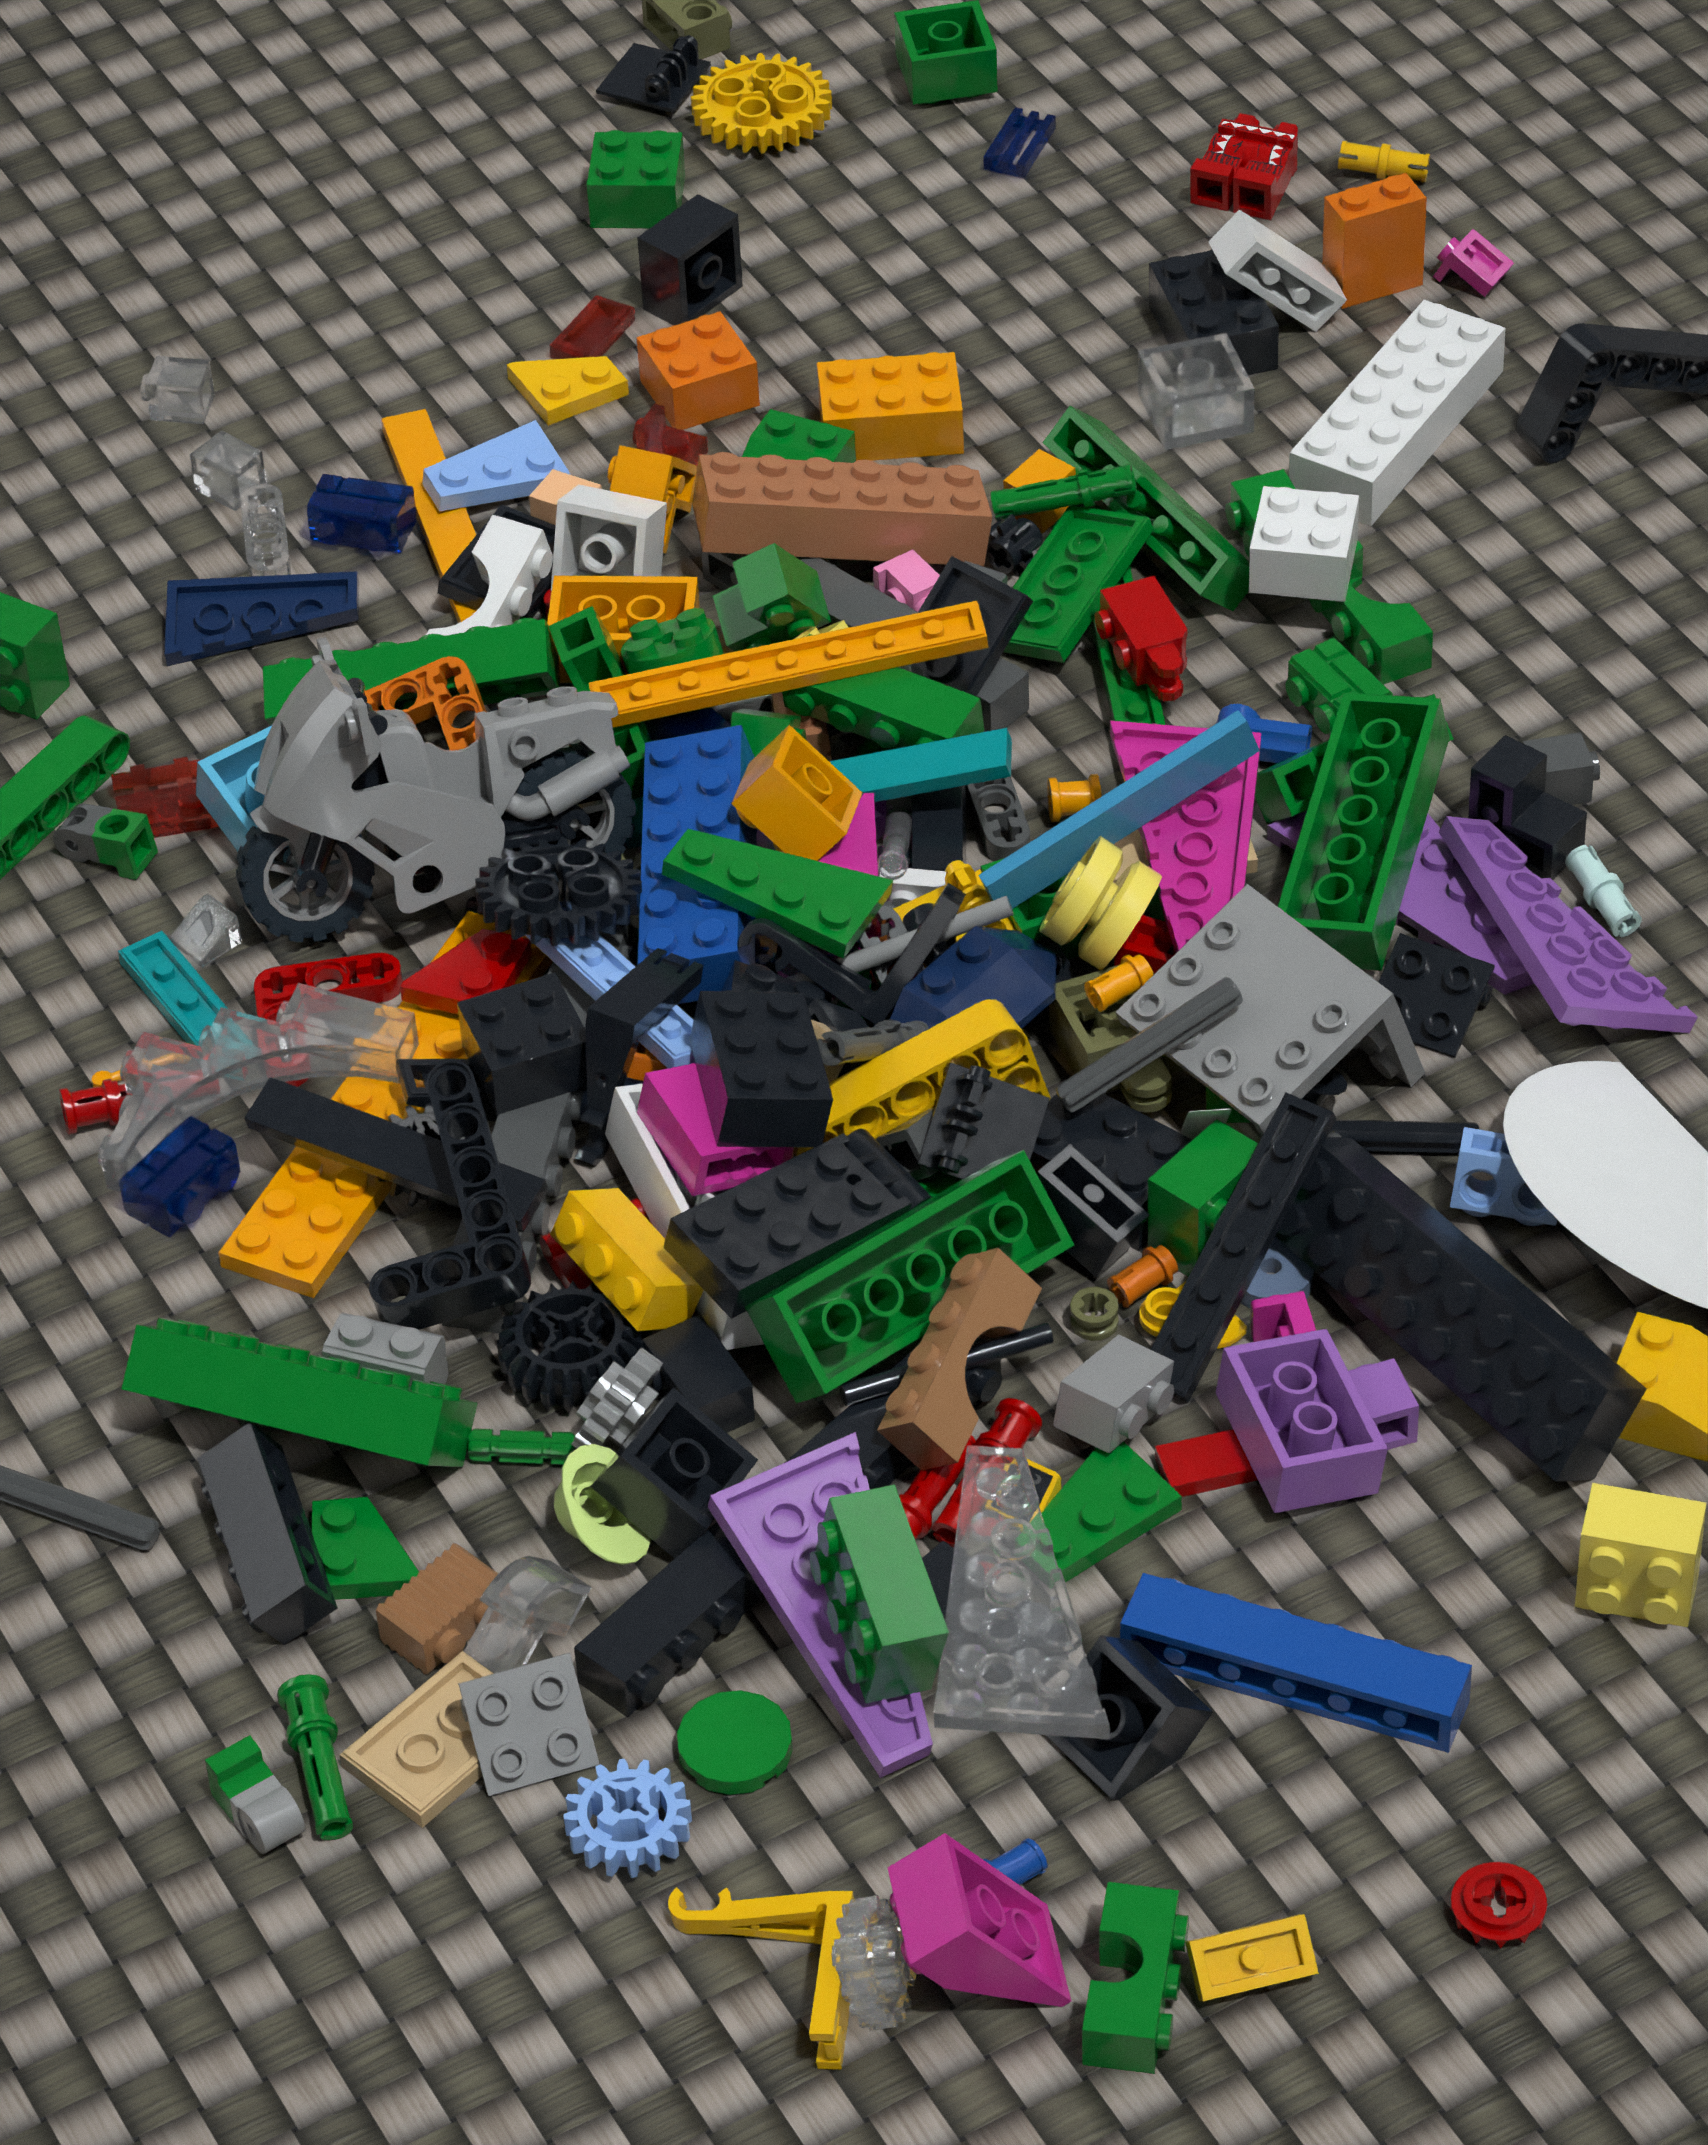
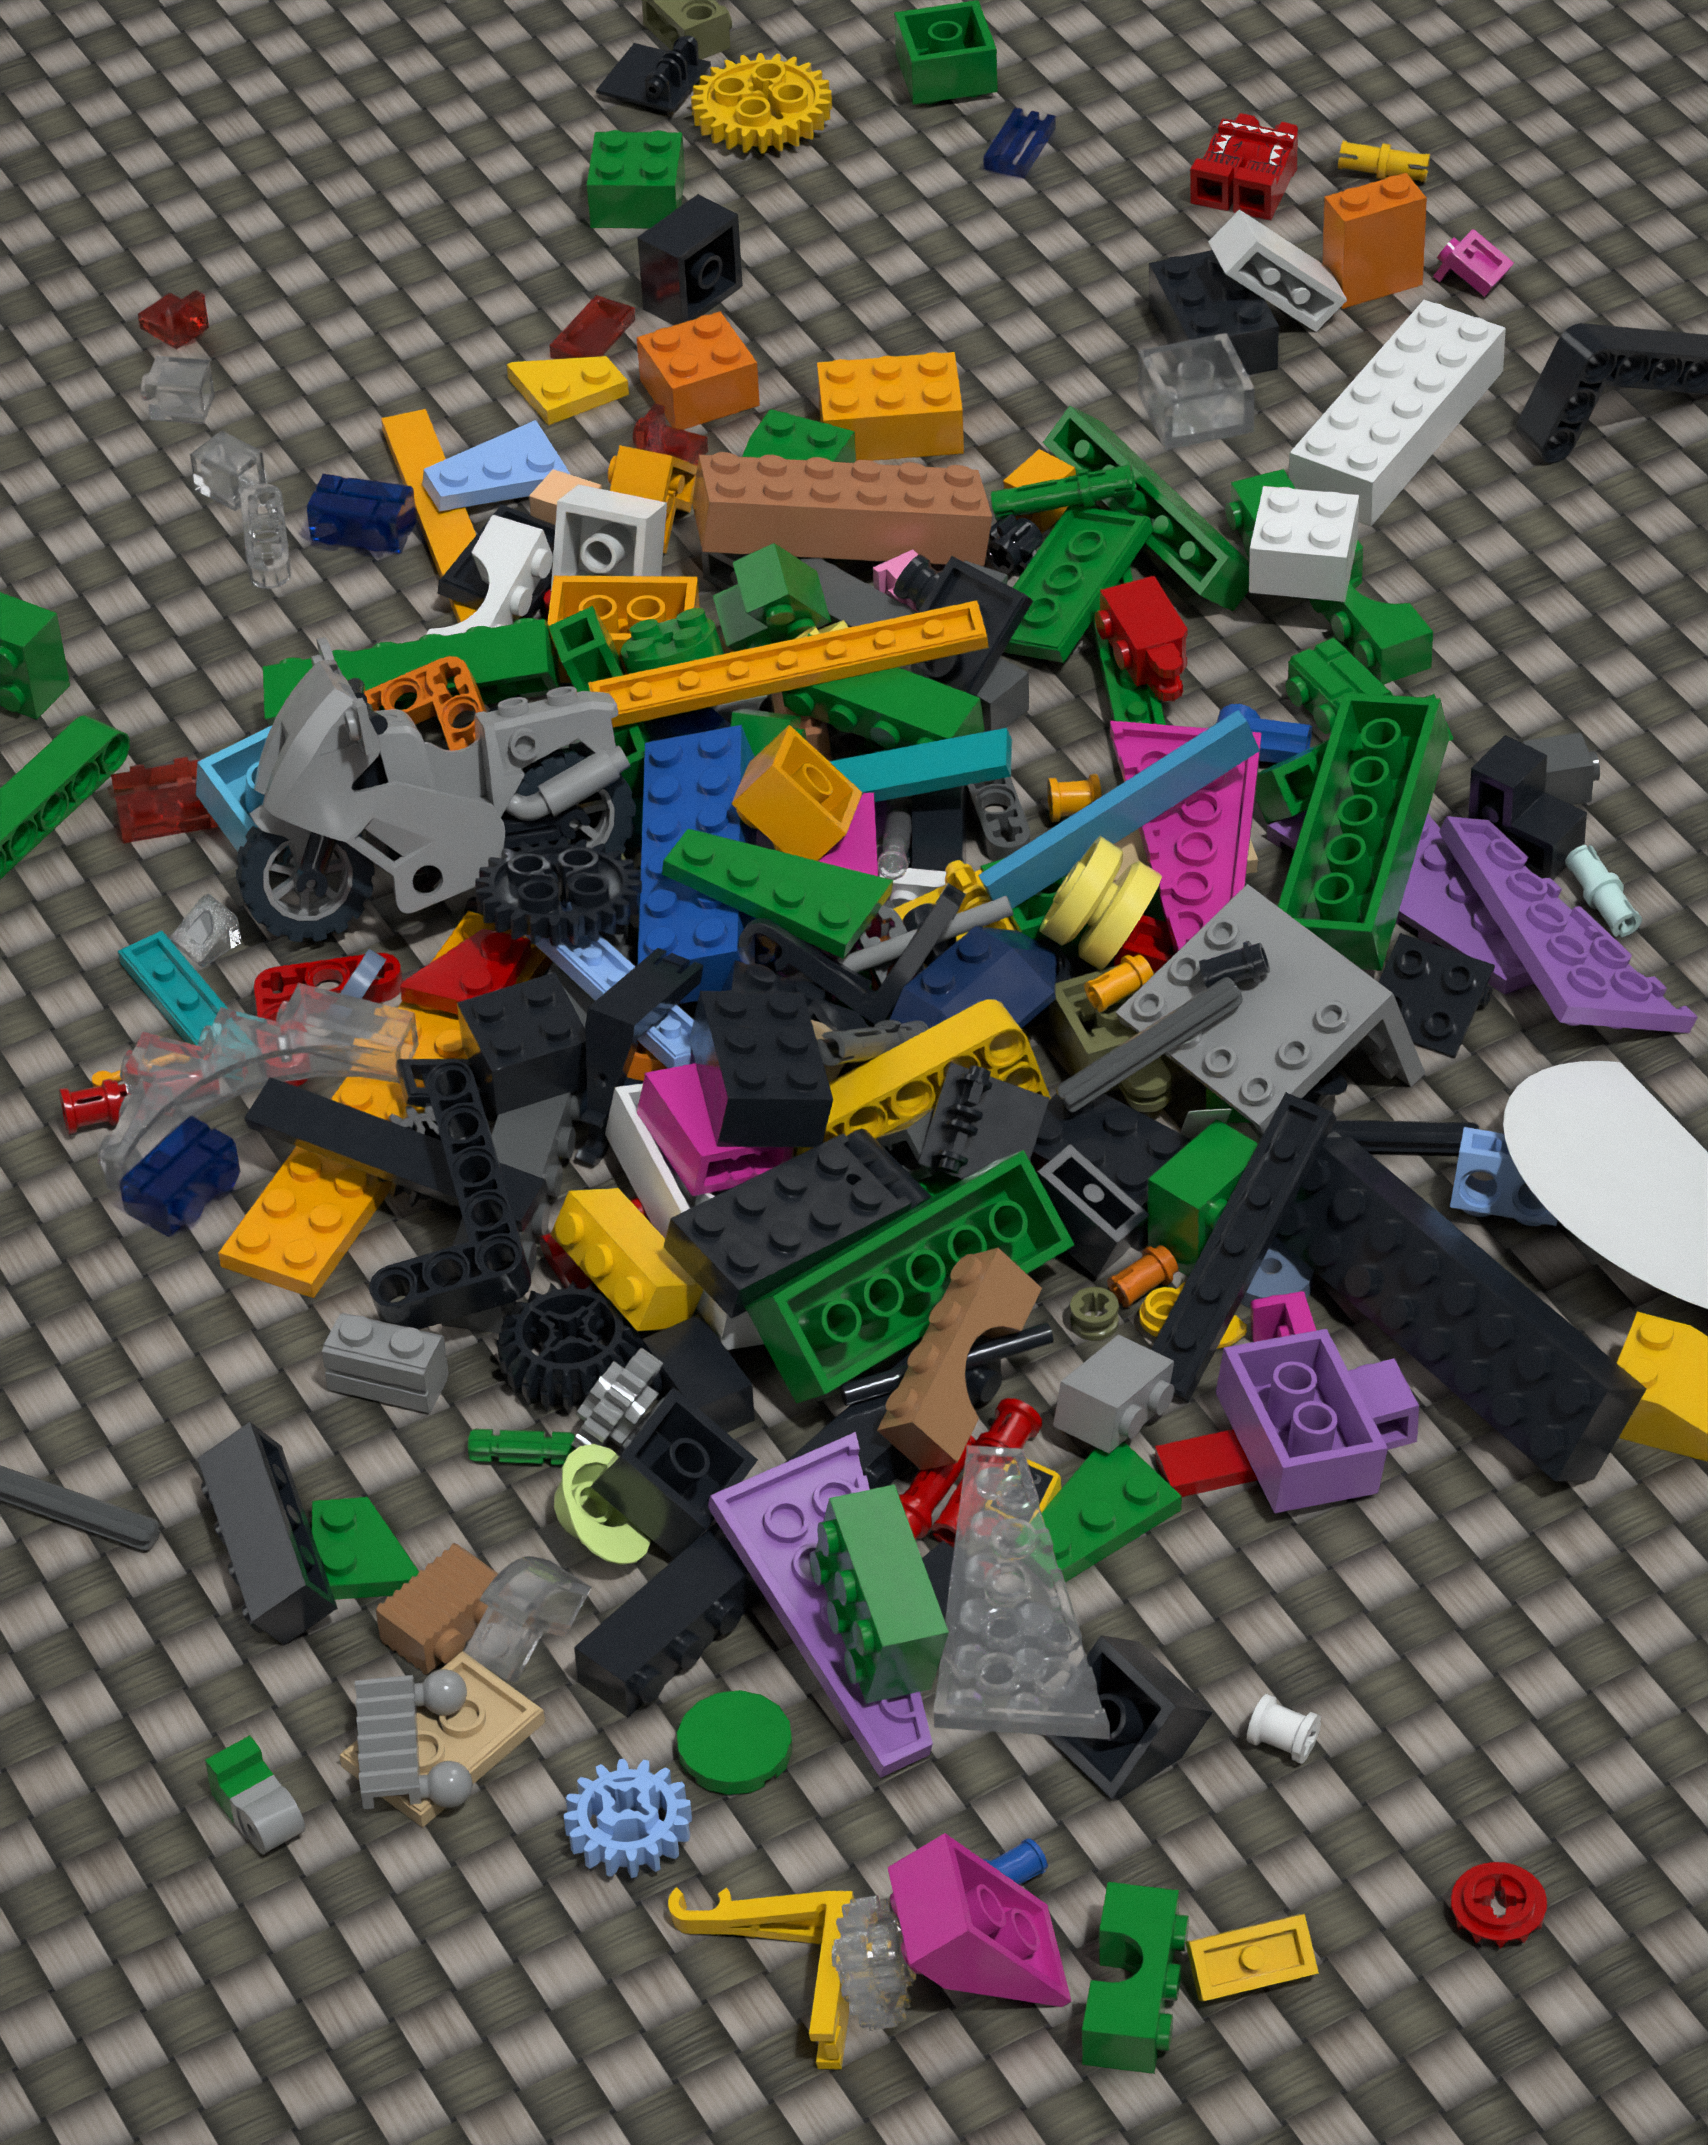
(107, 838): green leg -> none
(175, 319): none -> clear red bracket
(242, 612): dark blue wing -> none
(311, 1397): green brick -> none
(312, 1735): green pin -> none
(364, 974): none -> sand blue piece
(390, 1739): none -> light grey gear
(528, 1724): light grey hinge -> none
(916, 580): none -> black wheel
(1237, 965): none -> black pin
(1283, 1728): none -> white bush
(1300, 1662): blue brick -> none
(1640, 1555): light yellow brick -> none

